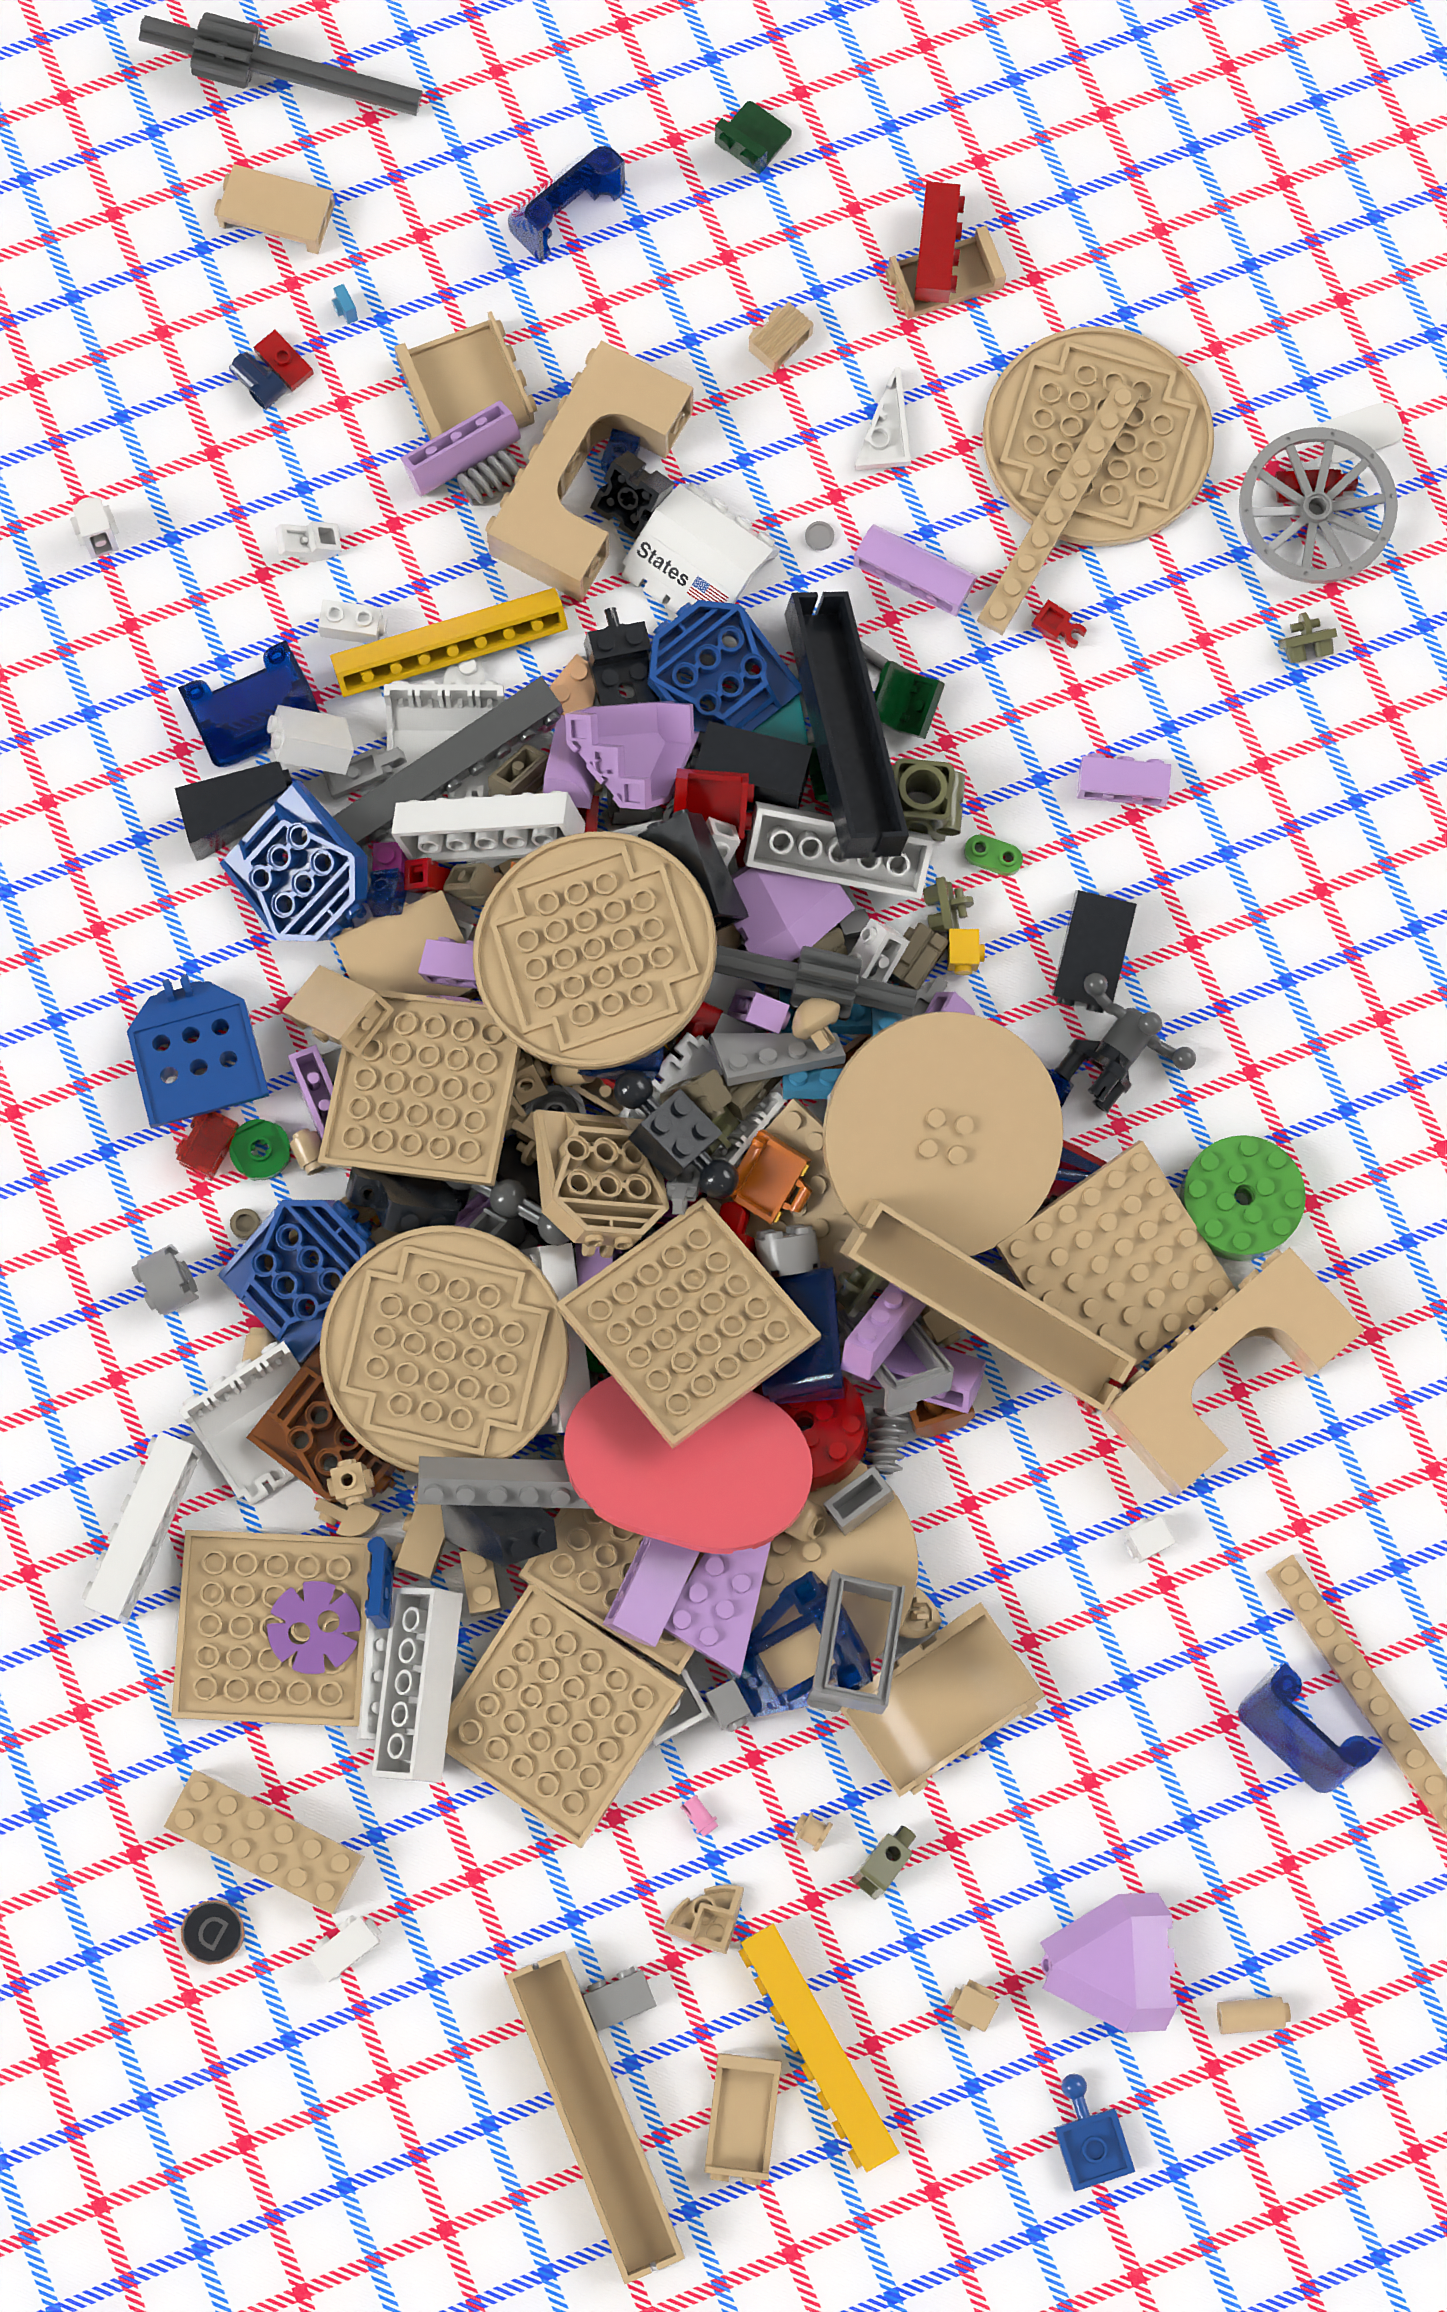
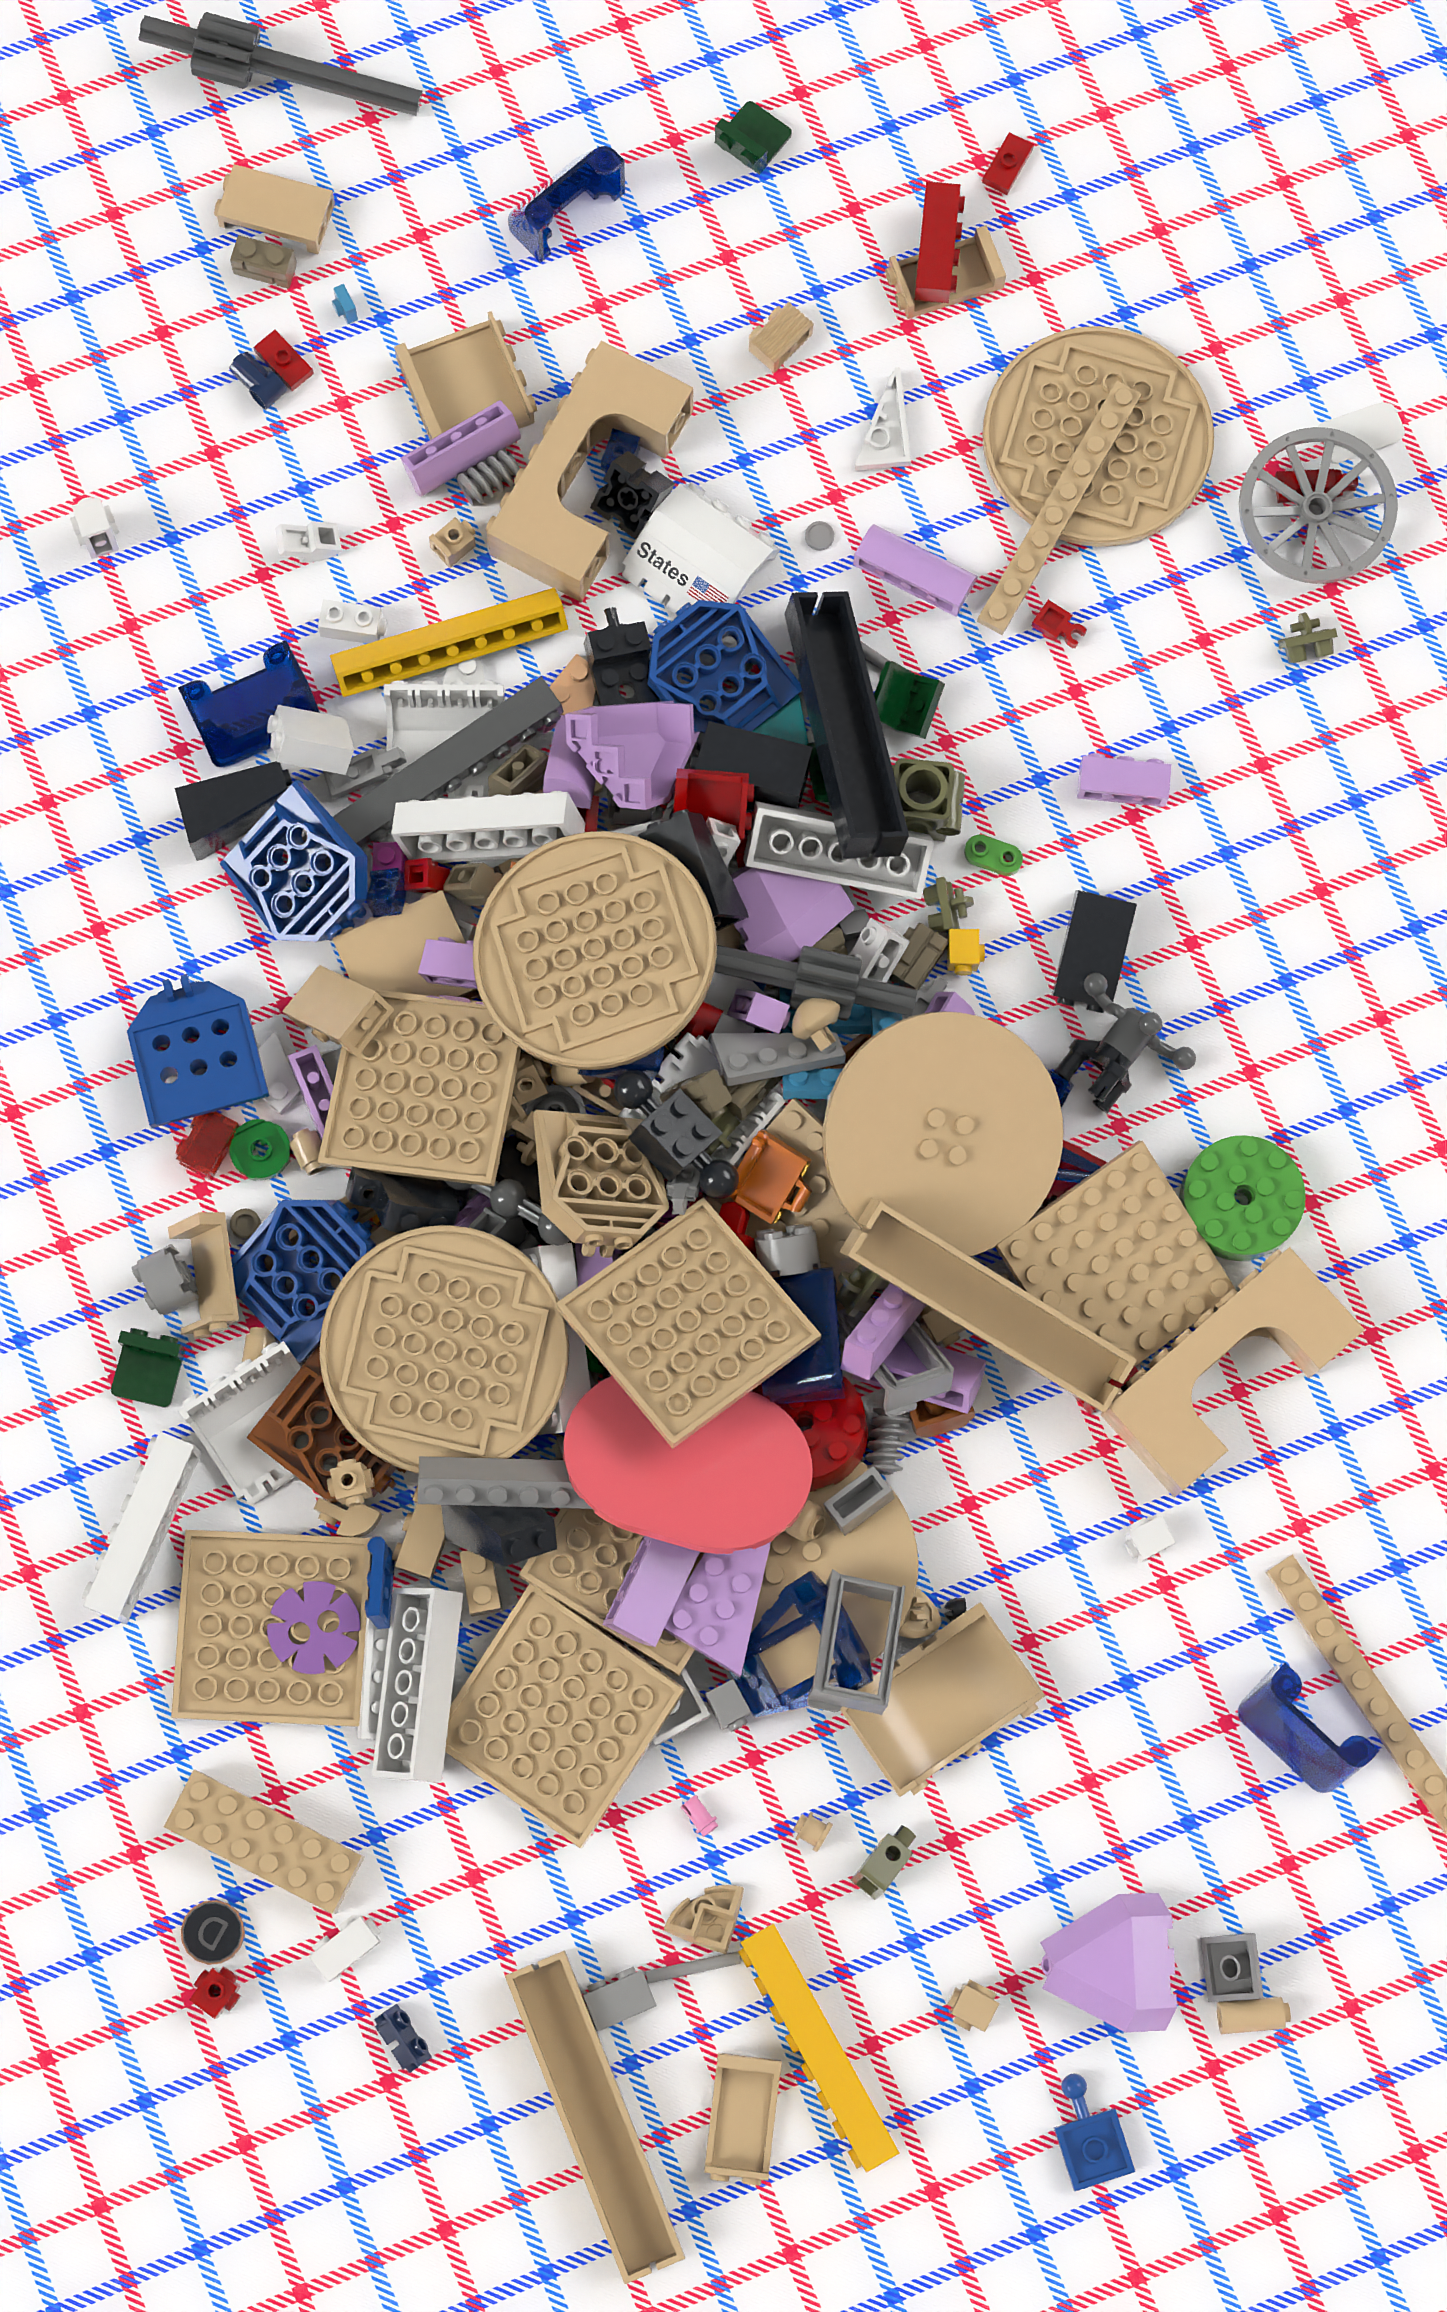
(147, 1368): none -> dark green bracket
(205, 1997): none -> red brick
(212, 1271): none -> tan panel
(263, 261): none -> dark tan brick
(278, 1075): none -> white wing
(396, 2025): none -> dark blue hinge
(451, 550): none -> tan brick
(693, 1967): none -> light grey bar
(958, 1607): none -> black hinge
(1008, 163): none -> red plate
(1232, 1967): none -> light grey slope

